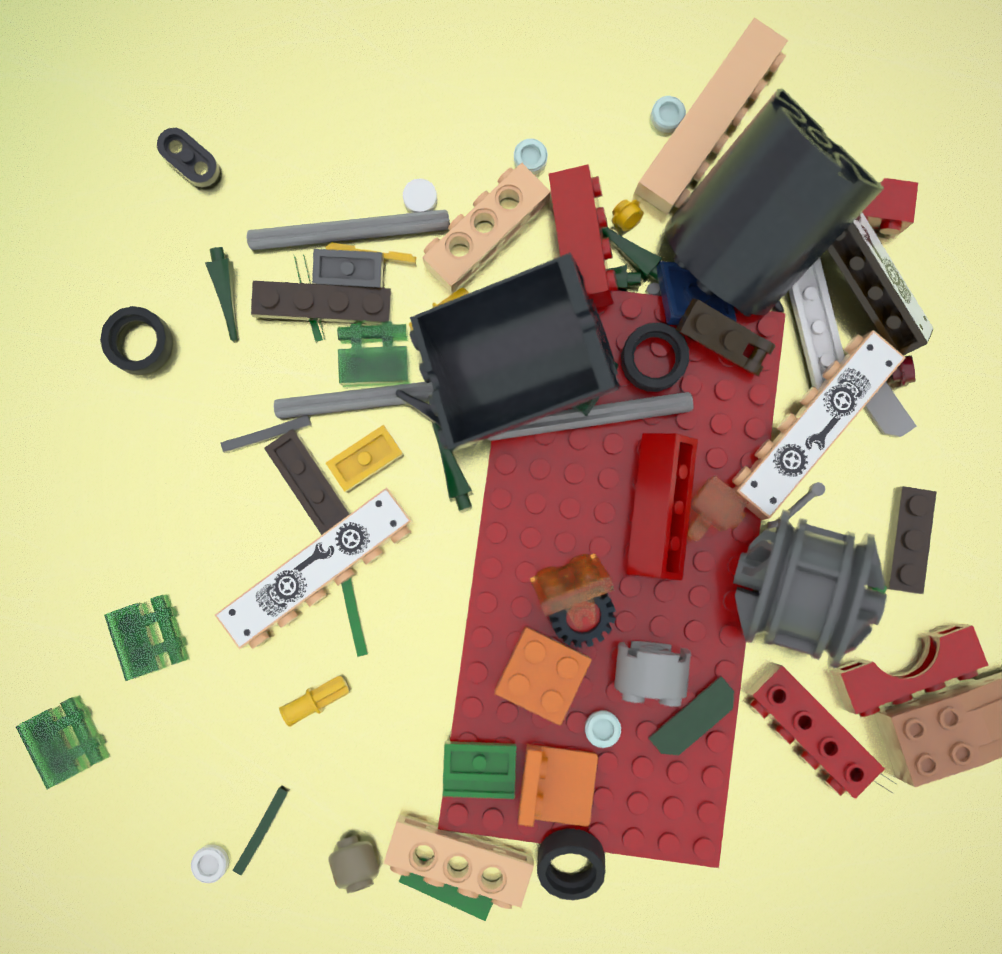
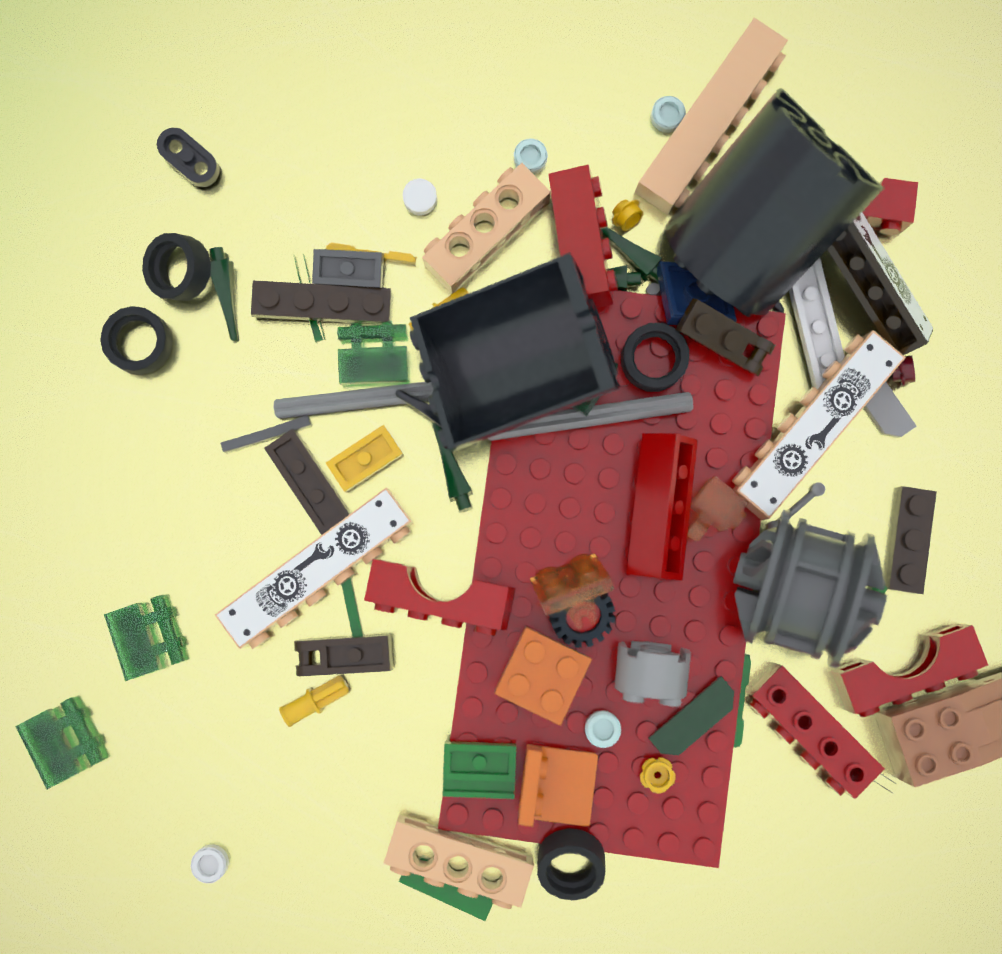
(155, 266): none -> black tyre
(260, 831): dark green piece -> none
(344, 655): none -> dark brown plate
(348, 229): light grey axle -> none
(353, 865): dark tan head -> none
(397, 586): none -> red arch
(660, 784): none -> yellow plate
(745, 681): none -> green piece

